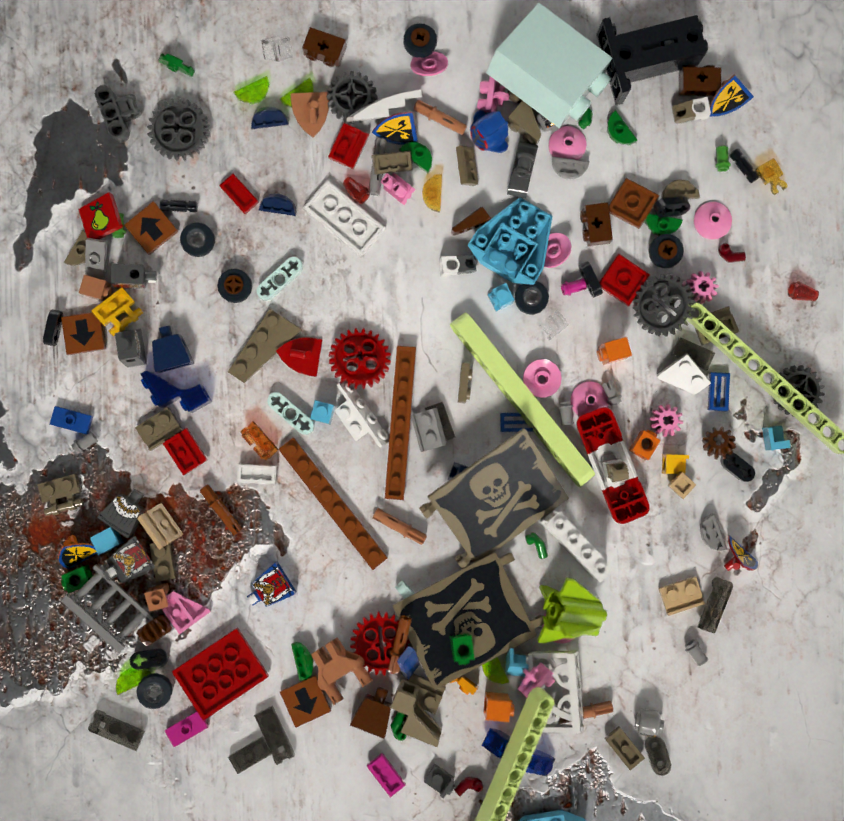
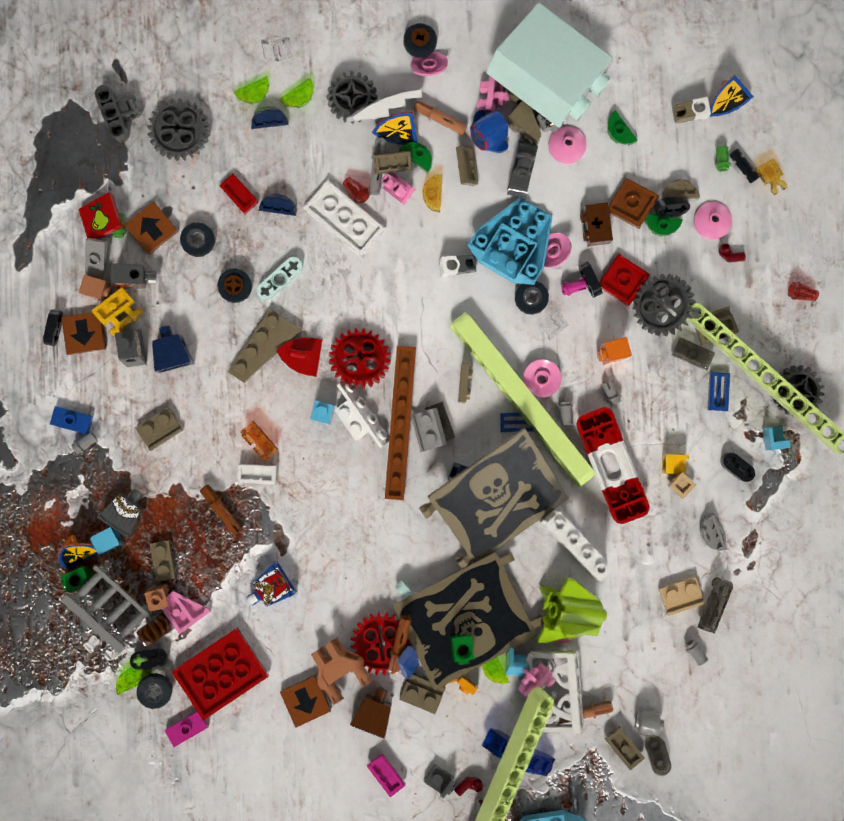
(60, 488): dark tan plate -> none
(77, 253): dark tan plate -> none
(116, 730): clear smoke plate -> none
(128, 562): torso -> none
(160, 526): tan plate -> none
(165, 393): clear blue arch -> none
(175, 64): green plate -> none
(178, 206): black axle -> none
(185, 451): red plate -> none
(249, 755): clear smoke plate -> none
(274, 734): clear smoke plate -> none
(283, 400): light aqua beam -> none
(303, 660): green plate -> none
(310, 110): nougat shield -> none
(317, 41): reddish brown brick -> none
(333, 503): dark orange plate -> none
(348, 146): red plate -> none
(396, 726): green arm -> none
(399, 526): nougat axle -> none
(417, 722): dark tan arch -> none
(473, 221): reddish brown slope -> none
(498, 707): orange brick -> none
(501, 297): medium azure brick -> none
(539, 543): green arm -> none
(569, 168): light grey plate -> none
(580, 396): bright pink dish -> none
(586, 119): green arm -> none
(615, 471): dark tan leg -> none
(637, 448): orange brick -> none
(650, 51): black brick -> none
(666, 257): black wheel -> none
(673, 418): bright pink gear -> none
(685, 375): white wing -> none
(690, 80): reddish brown brick -> none
(708, 292): bright pink gear -> none
(713, 438): reddish brown gear -> none
(741, 557): shield -> none

